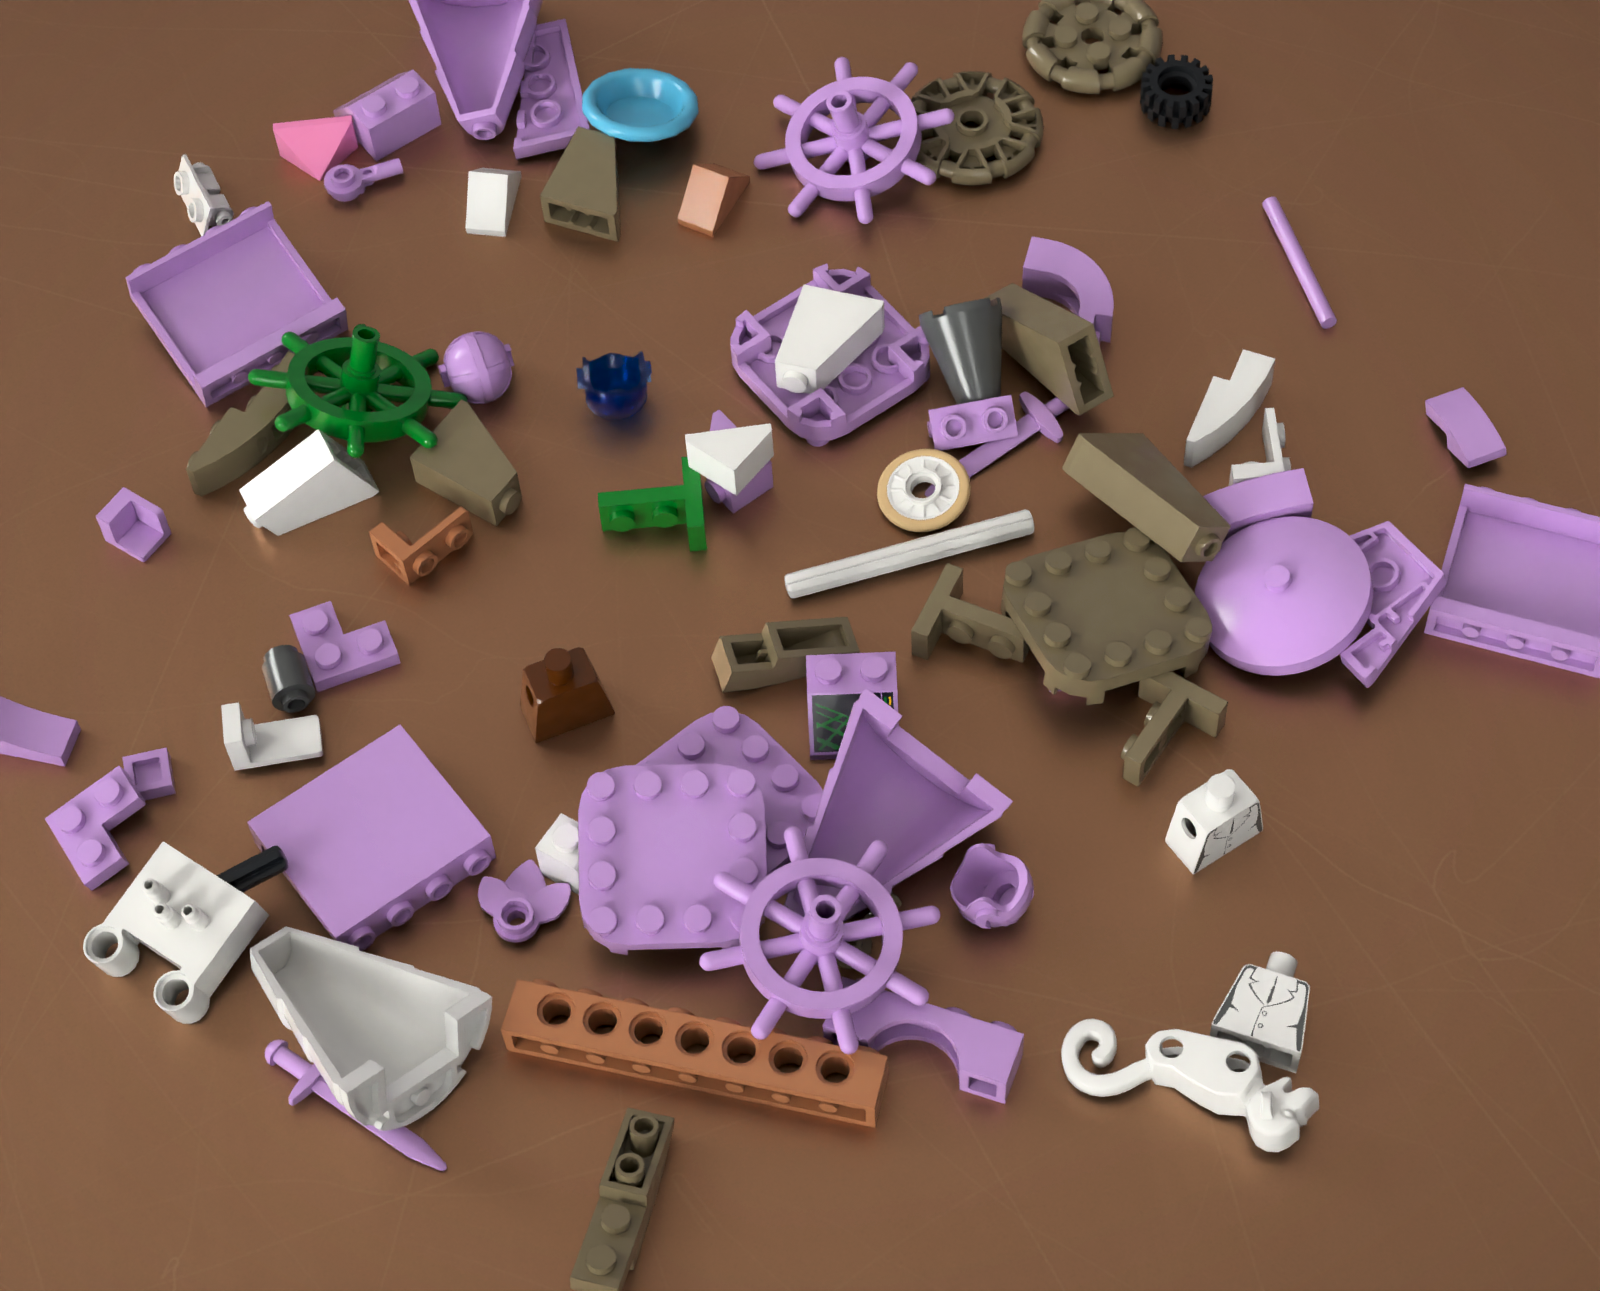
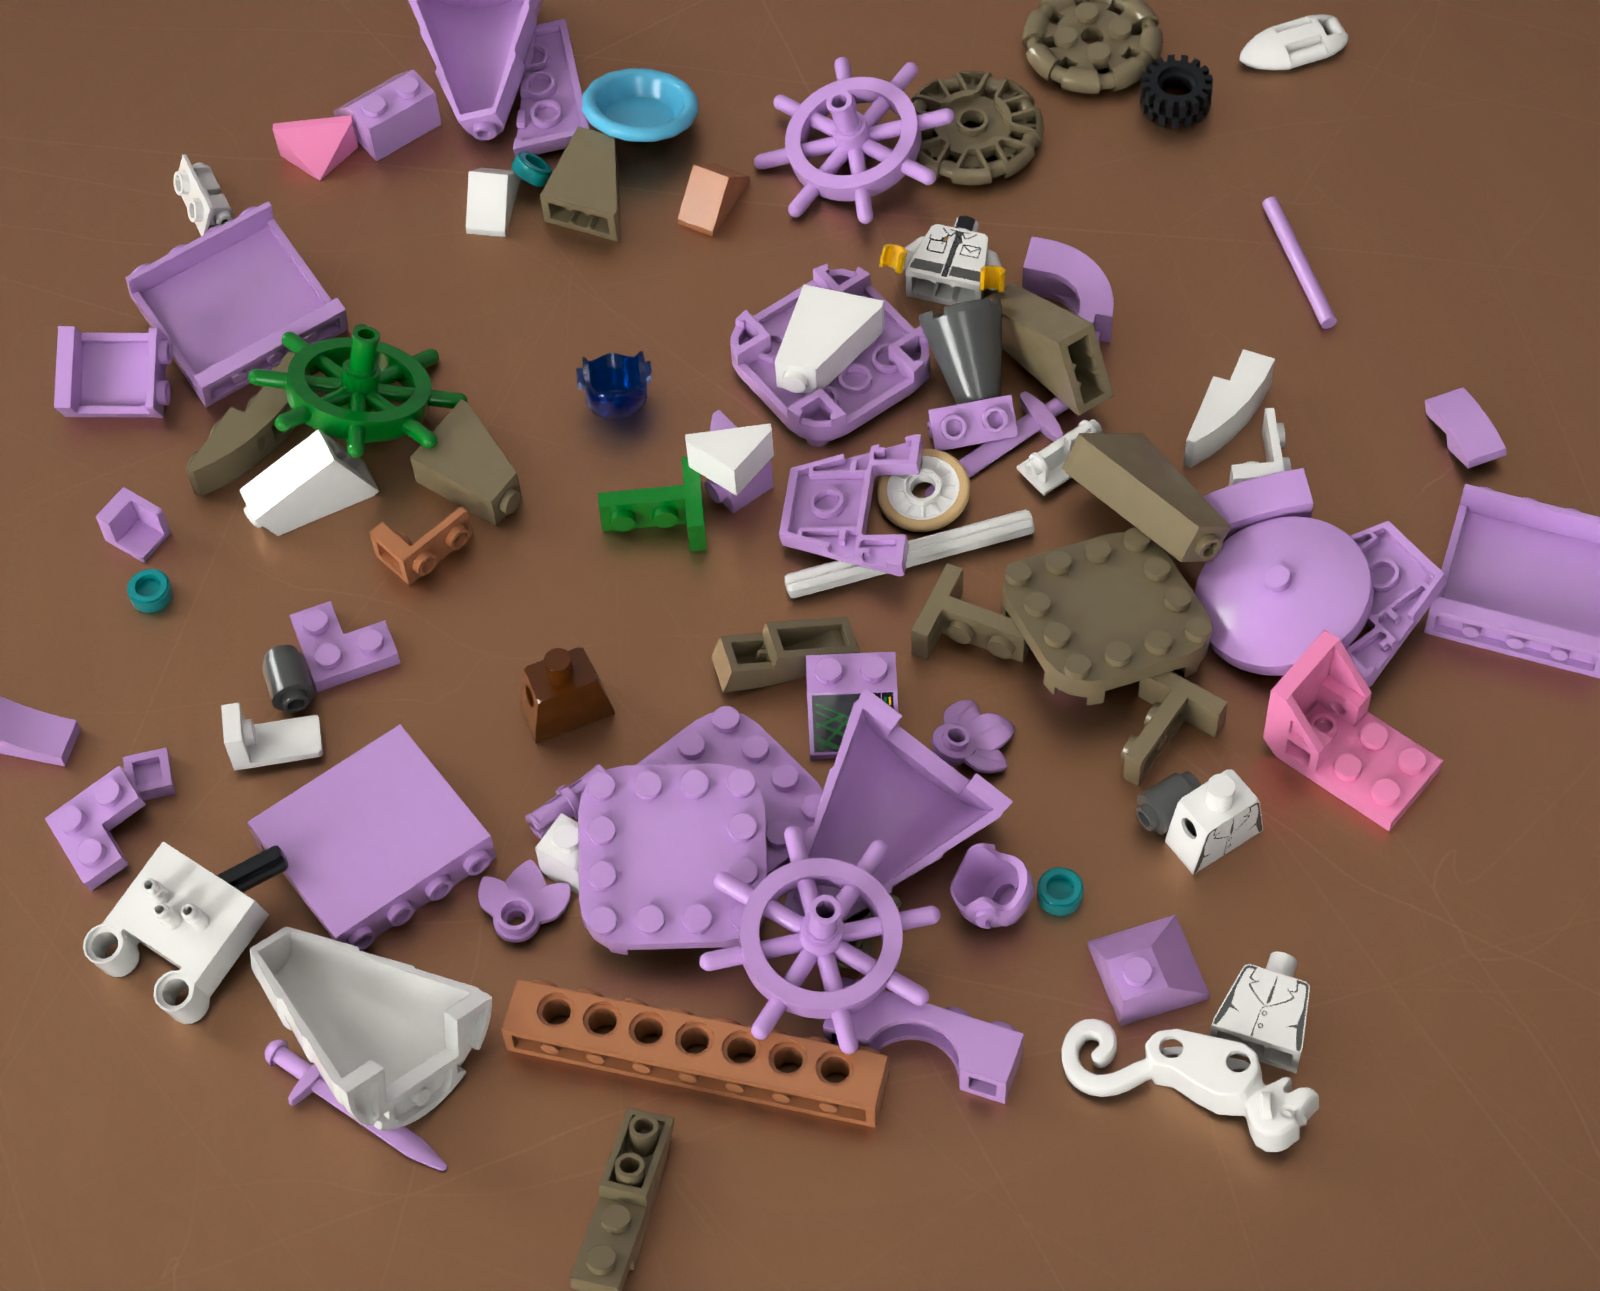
(112, 373): none -> lavender panel
(150, 590): none -> teal tile
(347, 181): lavender plate -> none
(477, 367): lavender cap -> none
(531, 168): none -> teal tile
(565, 802): none -> lavender pin
(831, 504): none -> lavender wing
(947, 264): none -> white torso
(972, 738): none -> lavender plate
(1045, 467): none -> white hinge
(1060, 891): none -> teal tile
(1148, 970): none -> lavender slope
(1159, 802): none -> dark grey brick
(1295, 43): none -> white piece
(1325, 732): none -> bright pink bracket

